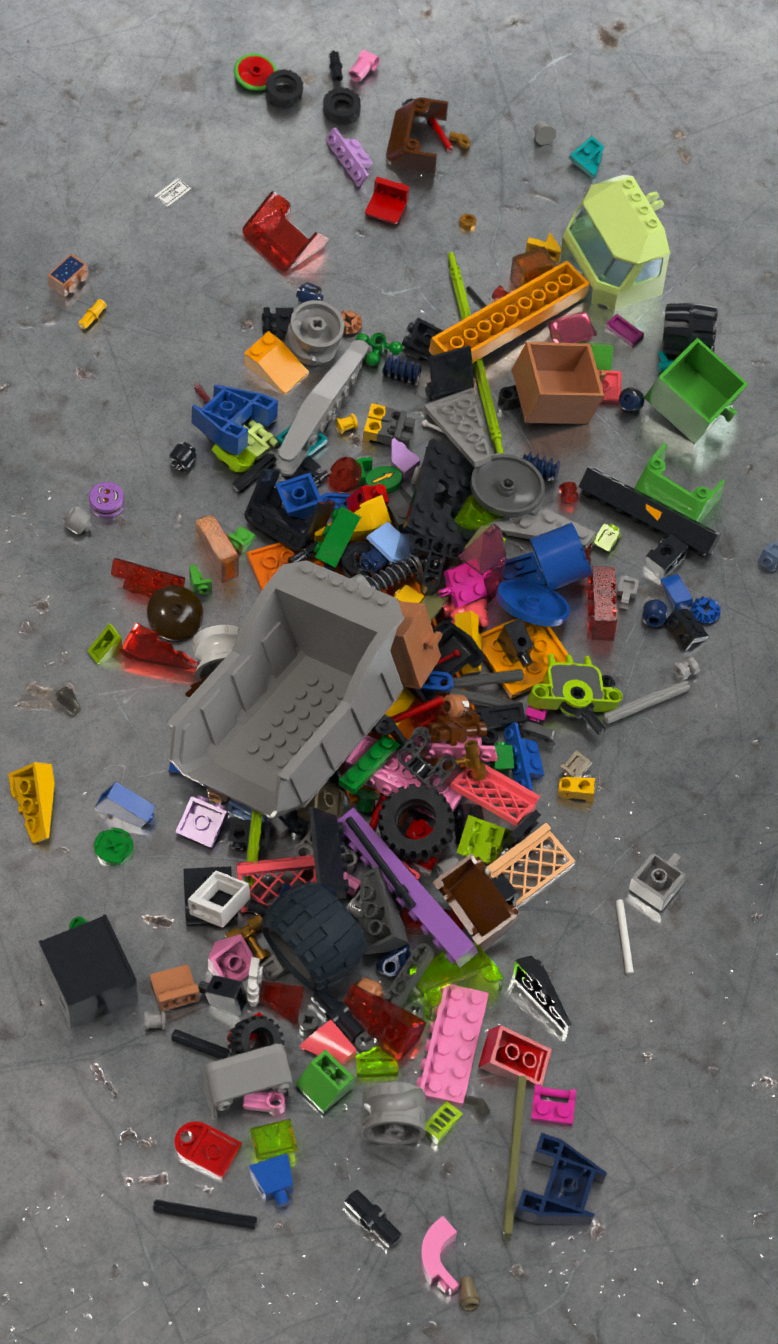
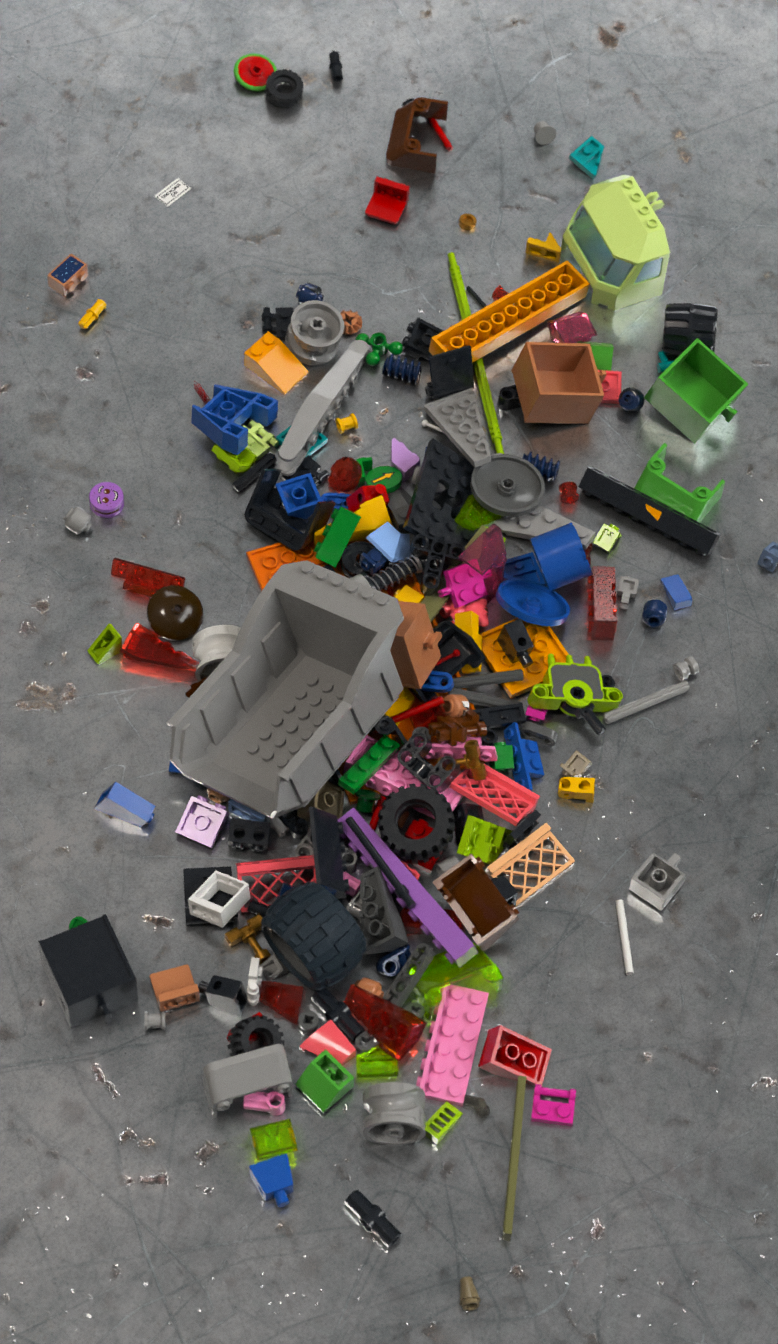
(34, 793): yellow wedge -> none
(68, 700): clear smoke cone -> none
(113, 846): green tile -> none
(182, 456): black head -> none
(199, 585): bright green bracket -> none
(200, 1044): black axle -> none
(205, 1214): black axle -> none
(208, 1148): red tile -> none
(218, 547): clear orange slope -> none
(230, 958): bright pink slope -> none
(241, 539): bright green bracket -> none
(254, 841): lime axle -> none
(278, 237): clear red windscreen -> none
(304, 554): black axle -> none
(341, 95): black tyre -> none
(350, 155): lavender bracket -> none
(365, 63): bright pink piece -> none
(387, 423): dark grey hips -> none
(435, 1240): bright pink arch -> none
(462, 139): pearl gold arm -> none
(530, 266): clear orange brick -> none
(534, 980): black wedge -> none
(566, 1186): dark blue wedge -> none
(624, 330): magenta tile -> none
(663, 565): black brick -> none
(685, 628): black bracket -> none
(711, 615): blue gear -> none

